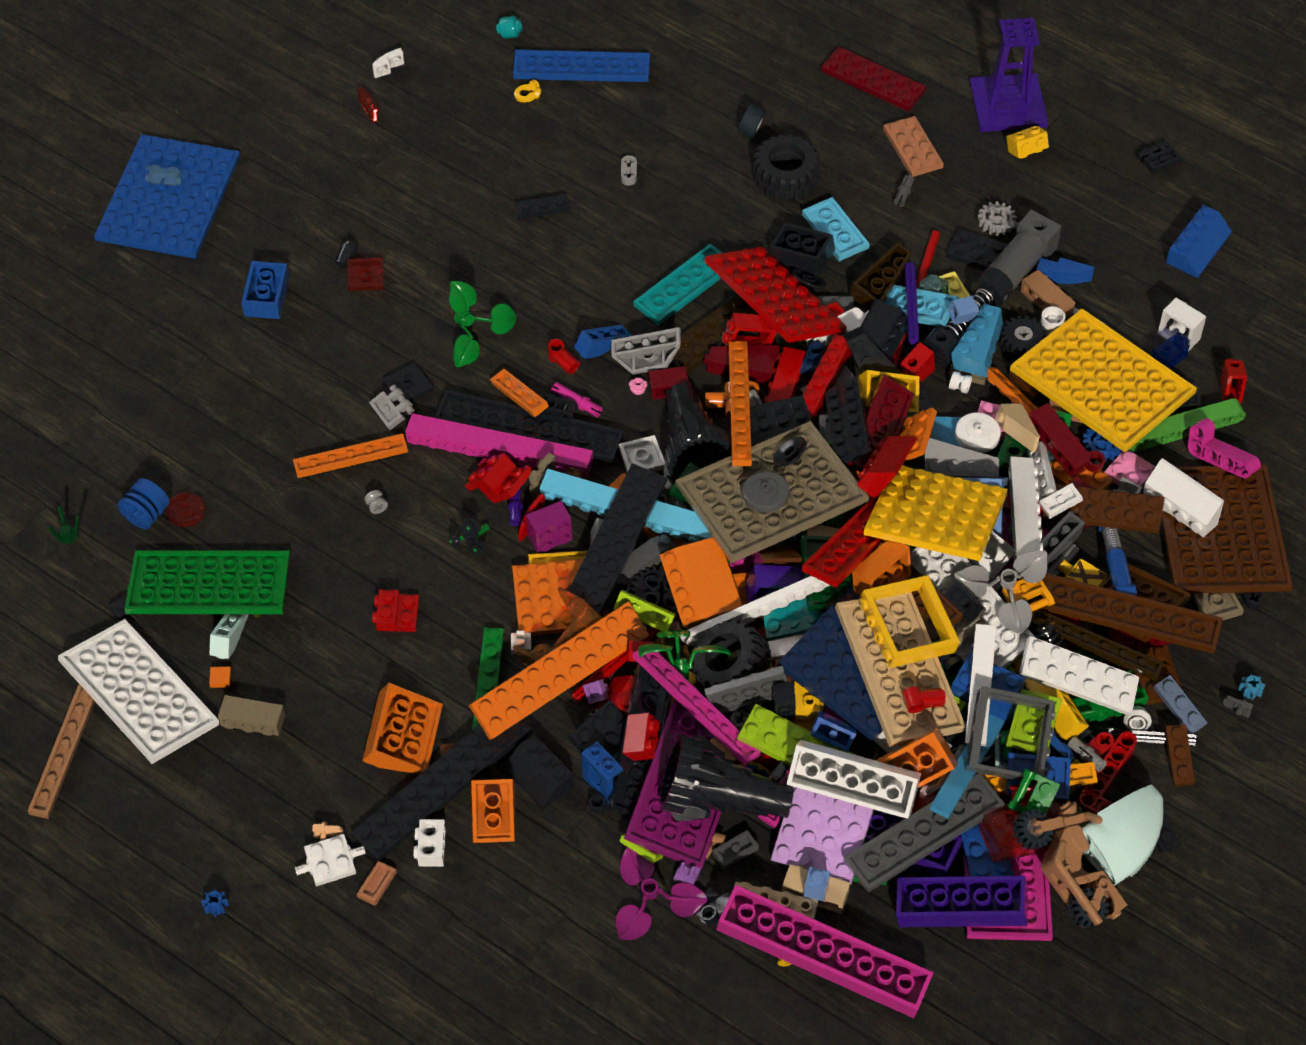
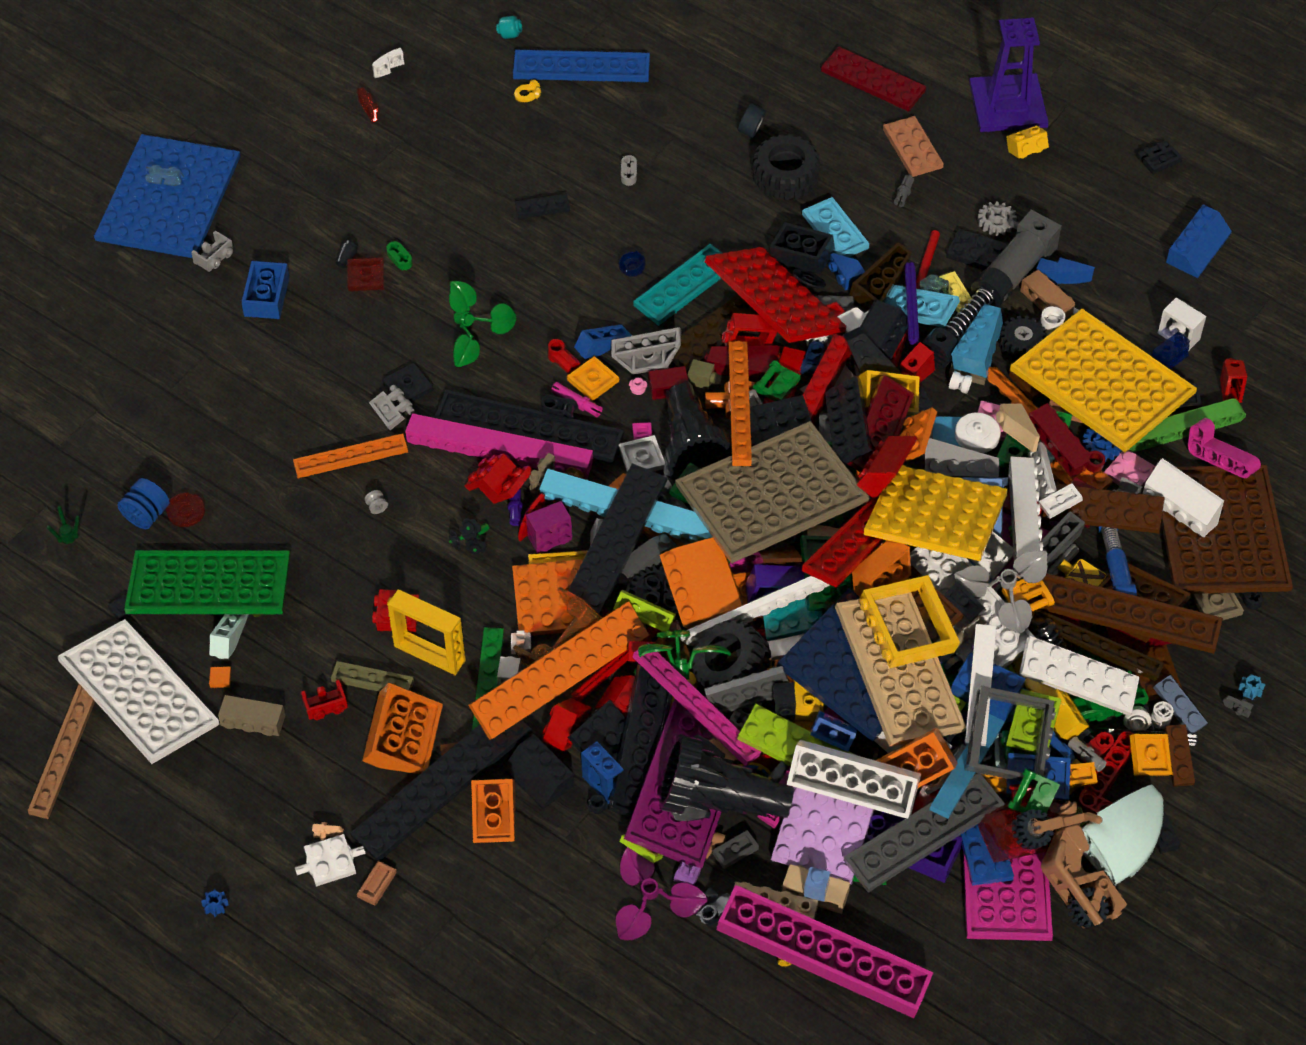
(214, 253): none -> light grey window
(325, 702): none -> red window
(368, 677): none -> olive plate
(396, 258): none -> green beam
(430, 843): white brick -> none
(447, 659): none -> yellow window
(507, 668): none -> white brick
(519, 393): orange plate -> none
(564, 721): none -> red brick
(593, 378): none -> light orange plate
(596, 691): medium lavender tile -> none
(632, 264): none -> clear blue hair
(641, 430): none -> dark pink tile
(641, 736): brick -> none
(701, 374): none -> olive brick
(765, 491): dark grey wheel -> none
(782, 384): none -> green plate
(790, 452): black dish -> none
(846, 269): none -> blue slope
(918, 700): red piece -> none
(962, 901): dark purple brick -> none
(963, 310): medium blue brick -> none
(1150, 755): none -> light orange plate
(1162, 715): none -> white wheel

